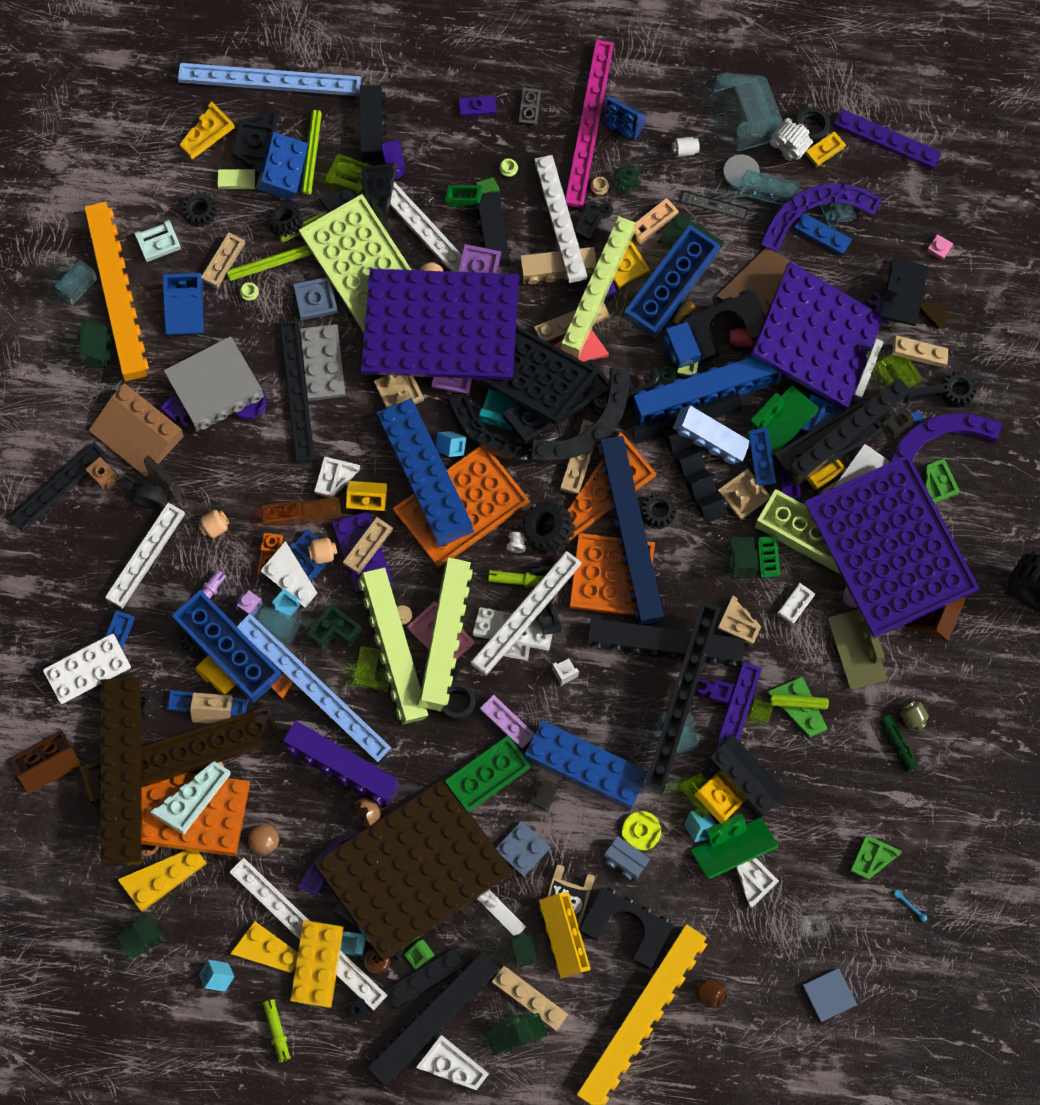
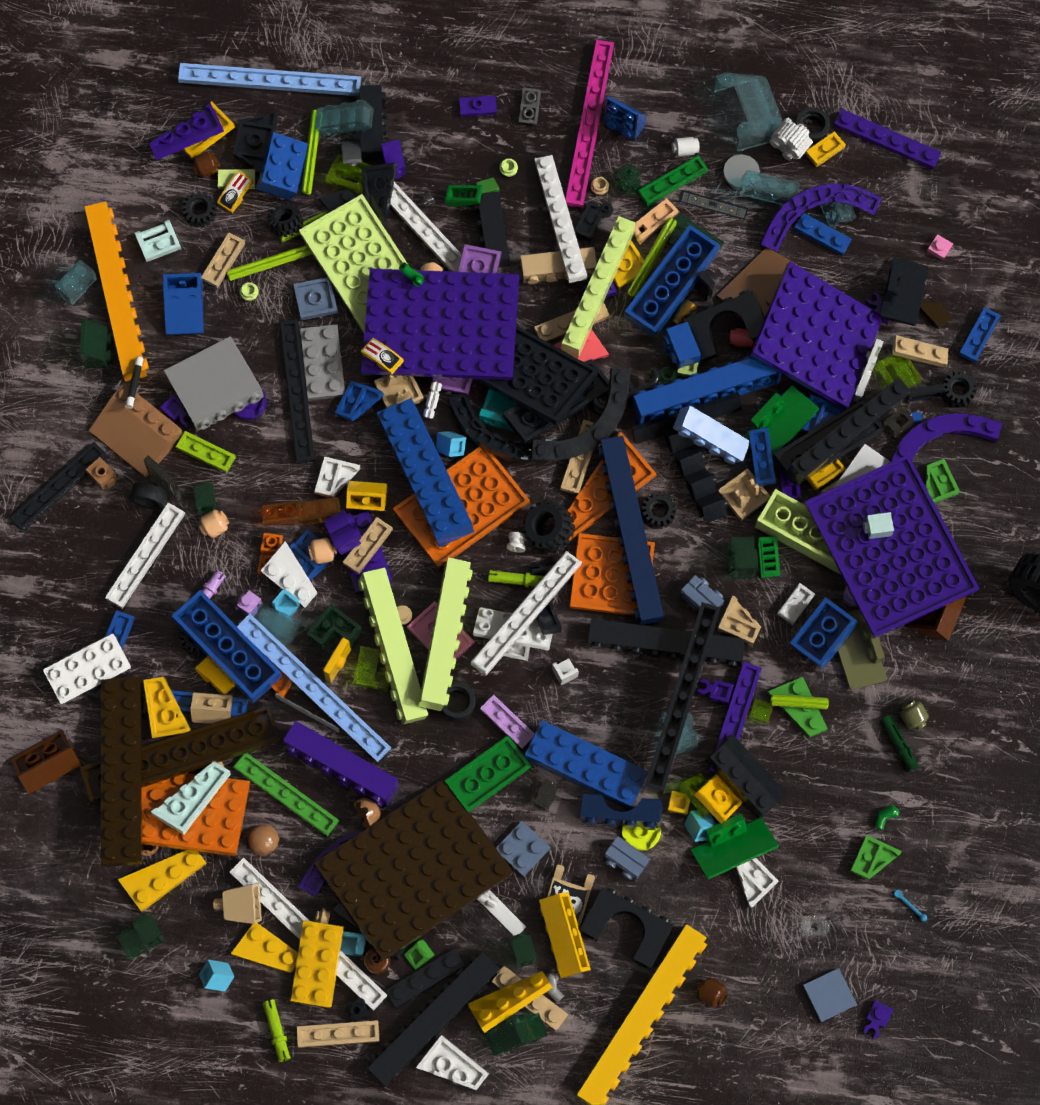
(134, 382): none -> pearl dark grey bar
(163, 709): none -> yellow wing
(195, 130): none -> dark purple wing
(205, 164): none -> reddish brown head
(205, 452): none -> lime plate
(205, 497): none -> clear green brick
(234, 191): none -> slope
(240, 904): none -> tan torso
(286, 794): none -> bright green tile
(307, 712): none -> white sticker
(322, 916): none -> tan plate
(337, 660): none -> yellow plate
(338, 1034): none -> tan plate
(342, 531): none -> dark purple brick
(344, 118): none -> clear light blue brick
(351, 152): none -> flat silver slope
(357, 400): none -> blue wing
(382, 355): none -> slope
(416, 277): none -> green arm
(432, 400): none -> white axle
(503, 1003): none -> yellow wing
(554, 992): none -> light grey arm
(645, 814): none -> dark blue arch
(652, 257): none -> lime axle
(672, 181): none -> green tile
(679, 803): none -> yellow plate
(698, 591): none -> sand blue brick
(704, 285): none -> black tile
(823, 633): none -> blue brick
(878, 525): none -> light aqua brick
(878, 1016): none -> dark purple plate
(885, 813): none -> green arm
(979, 335): none -> blue plate

